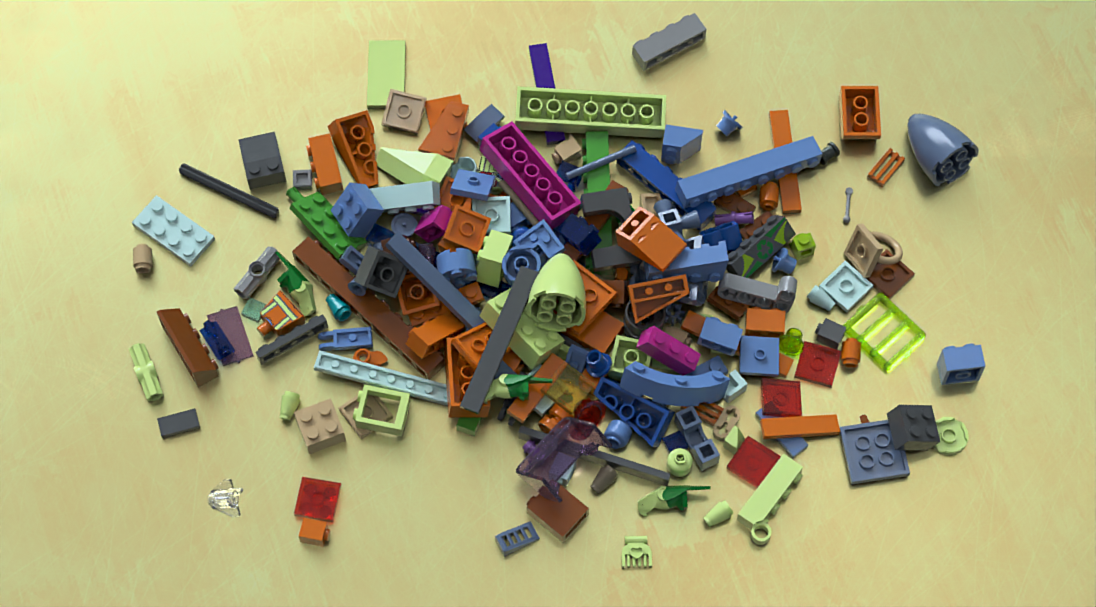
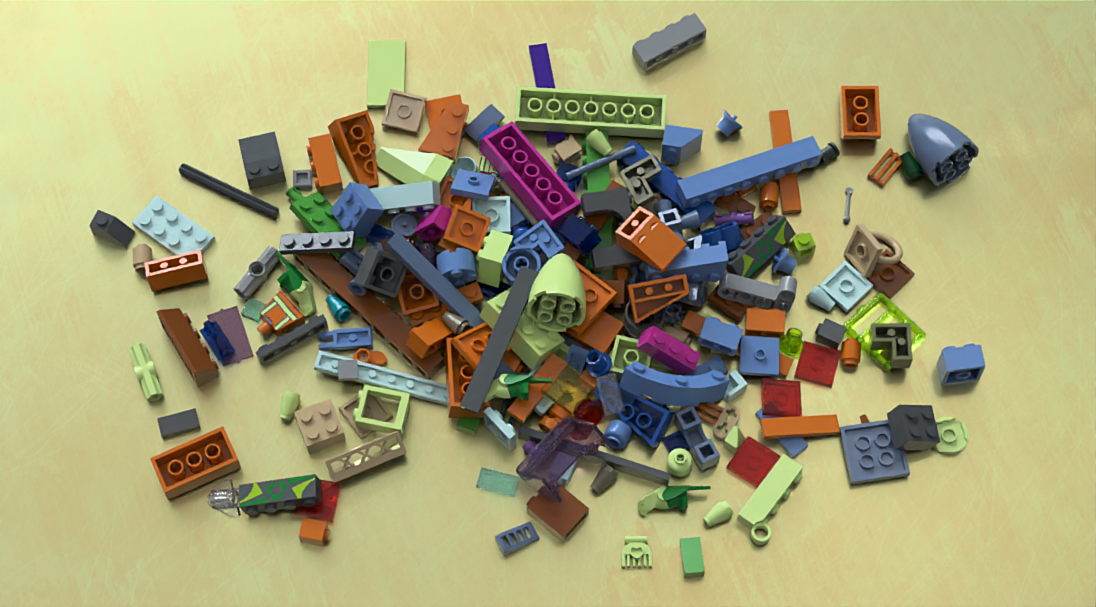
(111, 229): none -> dark grey slope
(175, 270): none -> orange brick
(195, 463): none -> orange brick
(280, 494): none -> dark grey brick
(317, 242): none -> plate
(347, 370): none -> light grey tile
(367, 461): none -> tan fence
(456, 323): none -> dark tan cone
(497, 482): none -> clear light blue tile
(498, 427): none -> light aqua plate
(599, 142): none -> yellowish green cone
(610, 394): none -> clear tile
(637, 178): none -> olive brick
(692, 557): none -> bright green slope
(896, 339): none -> olive brick
(910, 165): none -> dark green cone

